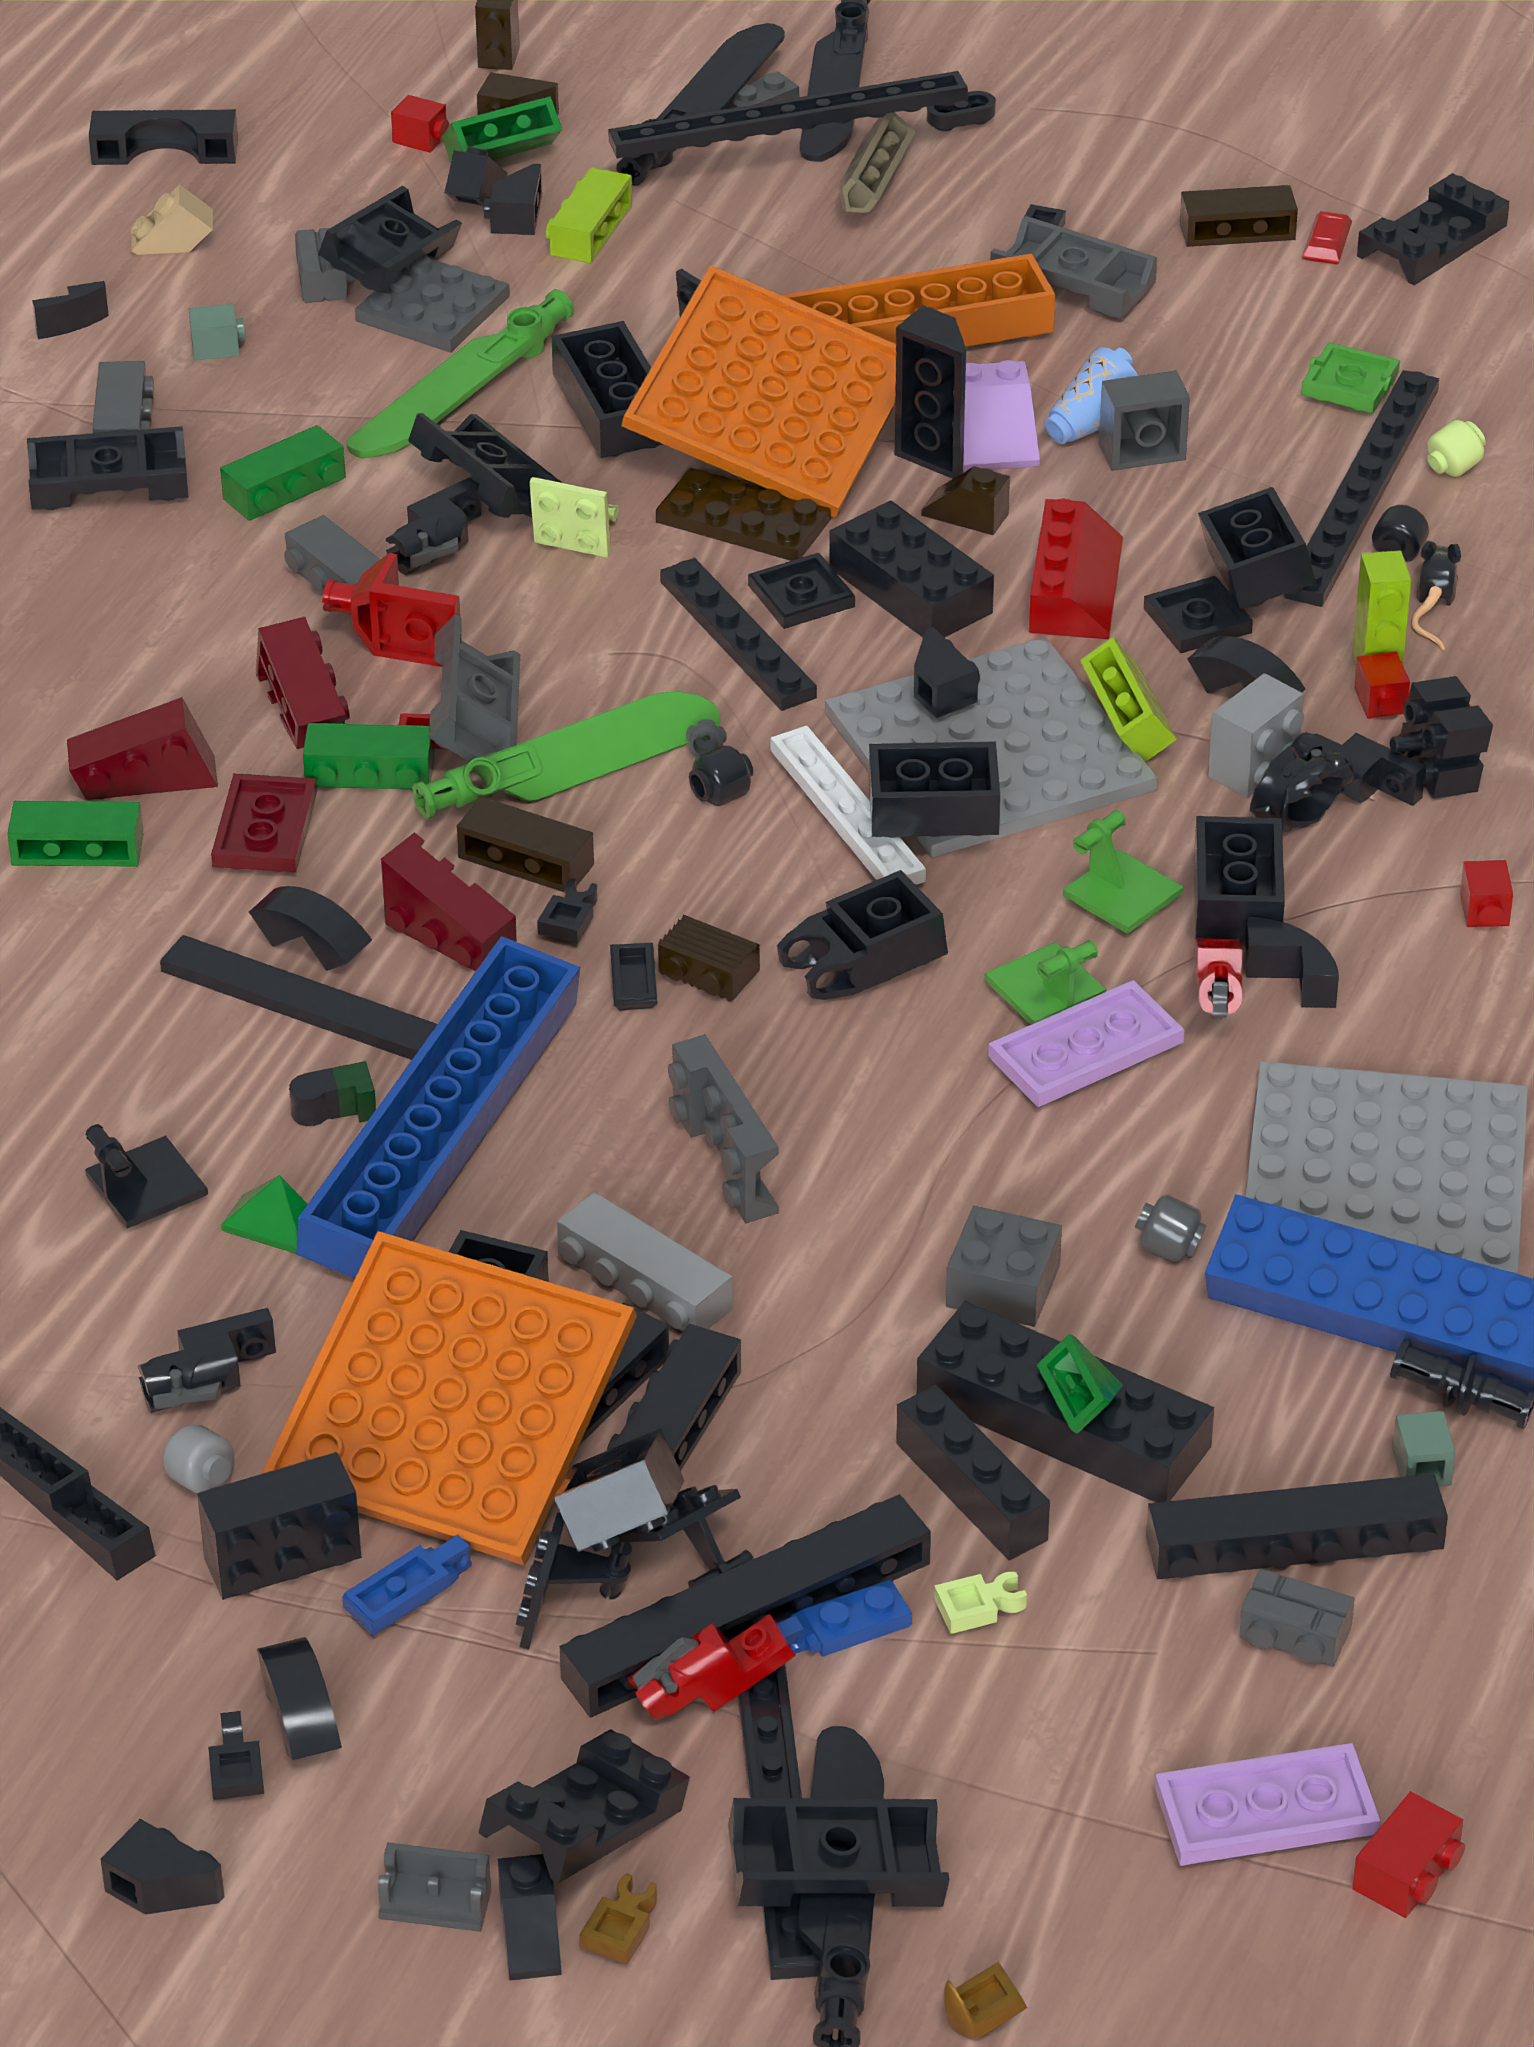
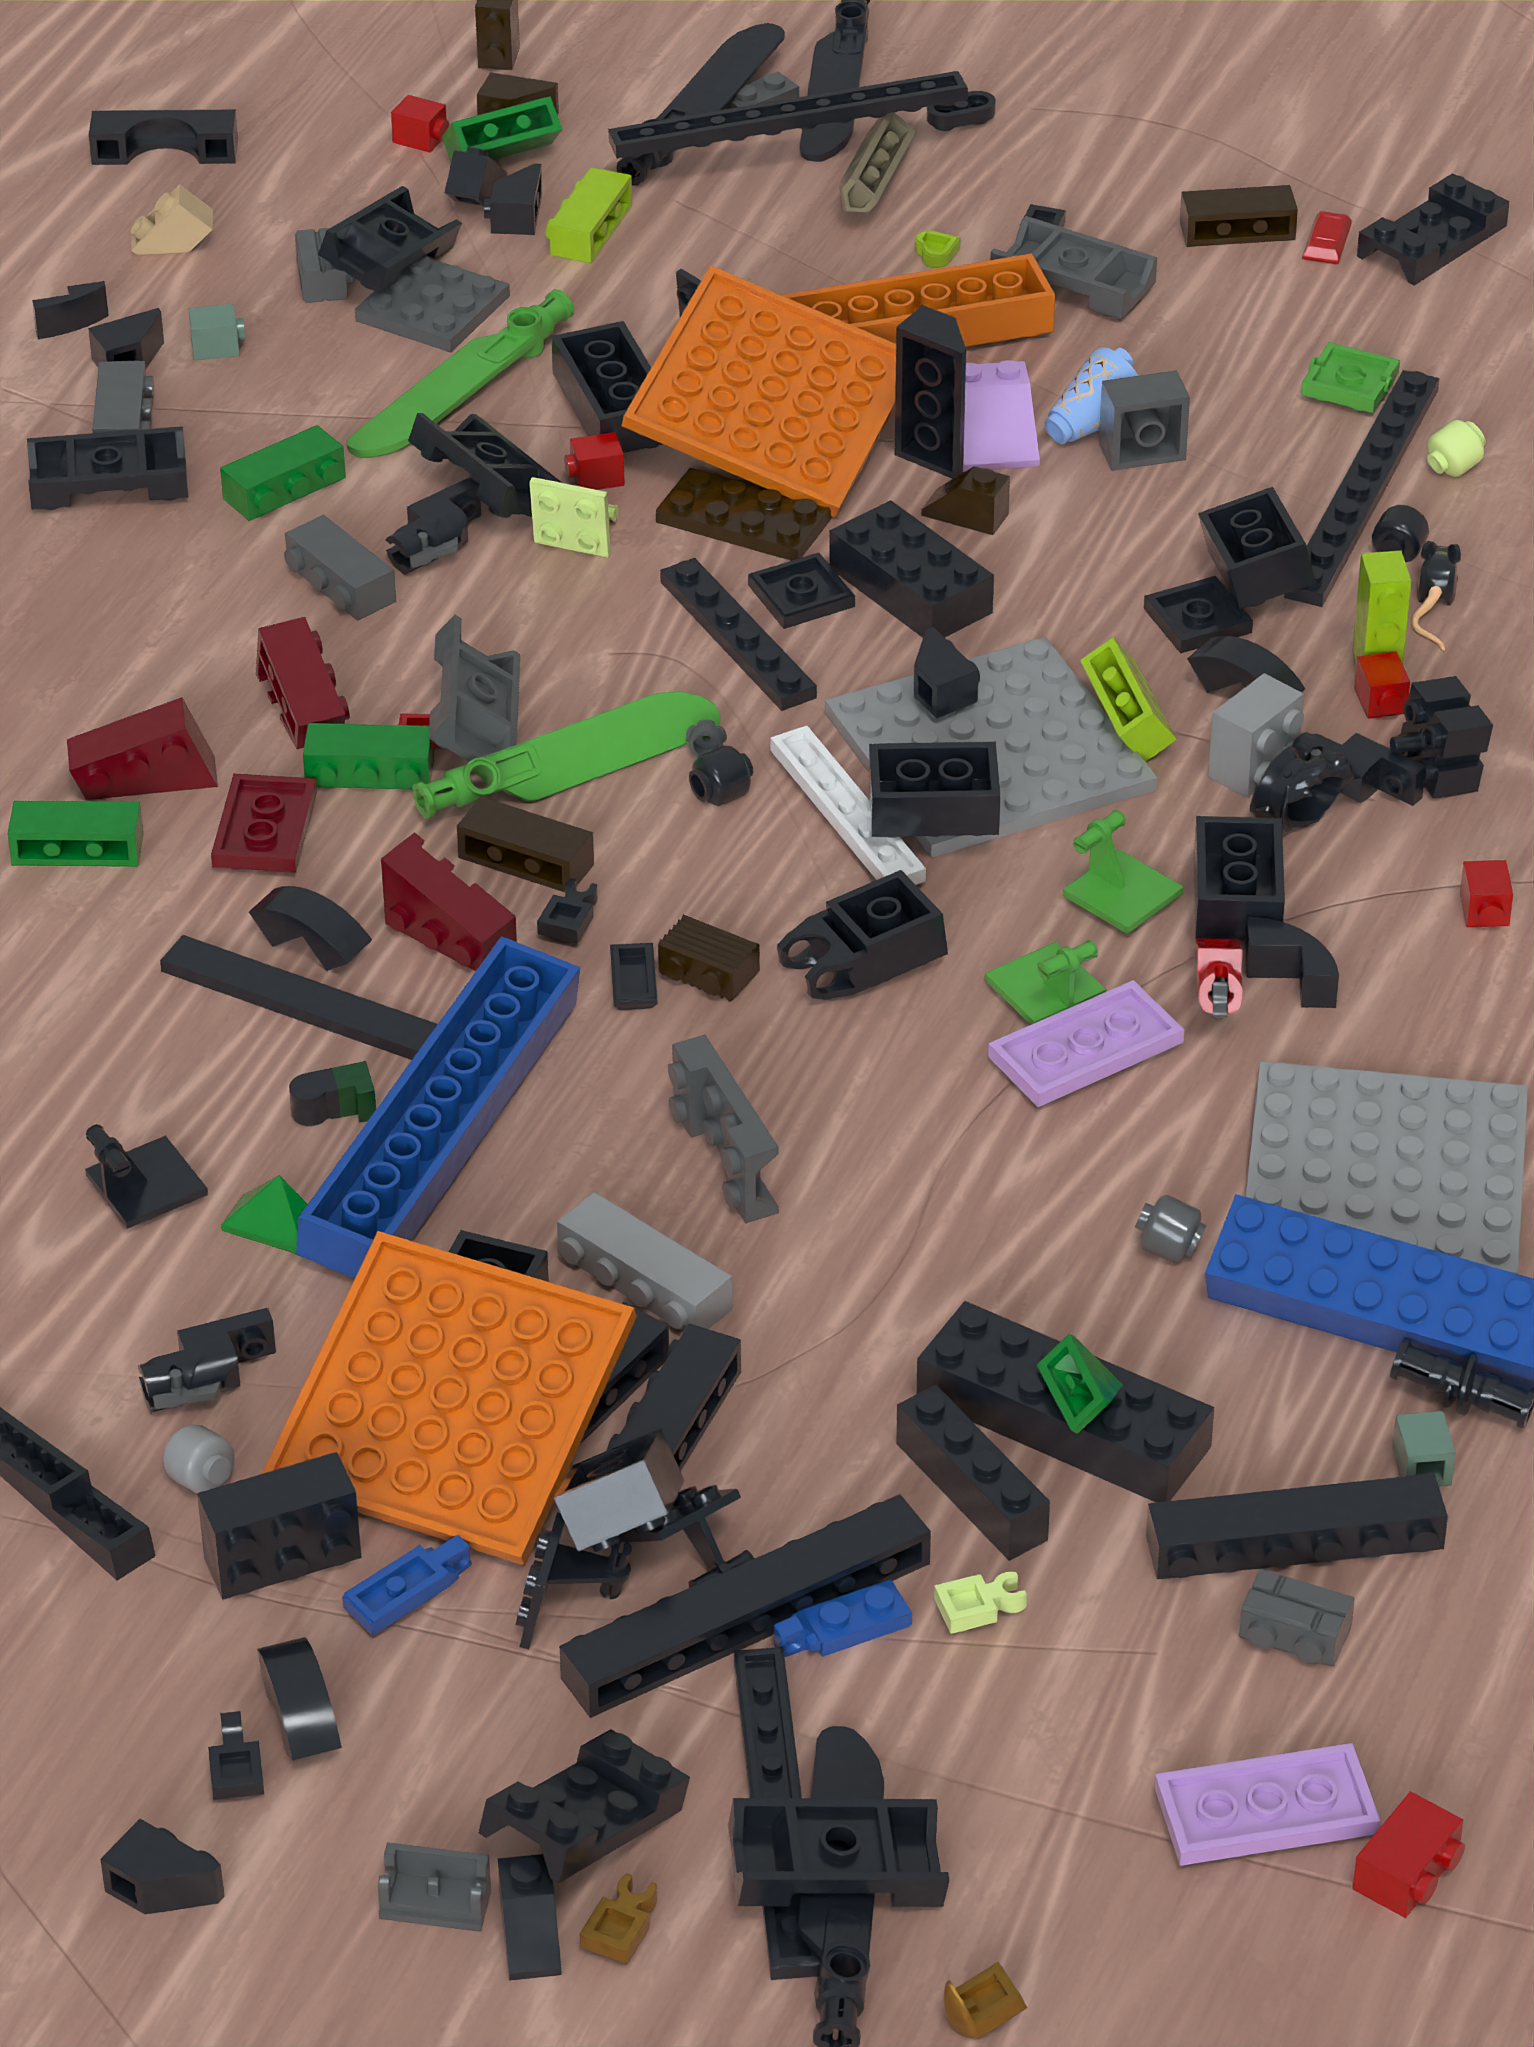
(128, 338): none -> black slope
(391, 617): red plate -> none
(596, 461): none -> red brick
(710, 1667): red plate -> none
(936, 248): none -> lime tile
(1004, 1264): dark grey brick -> none
(1074, 572): red slope -> none

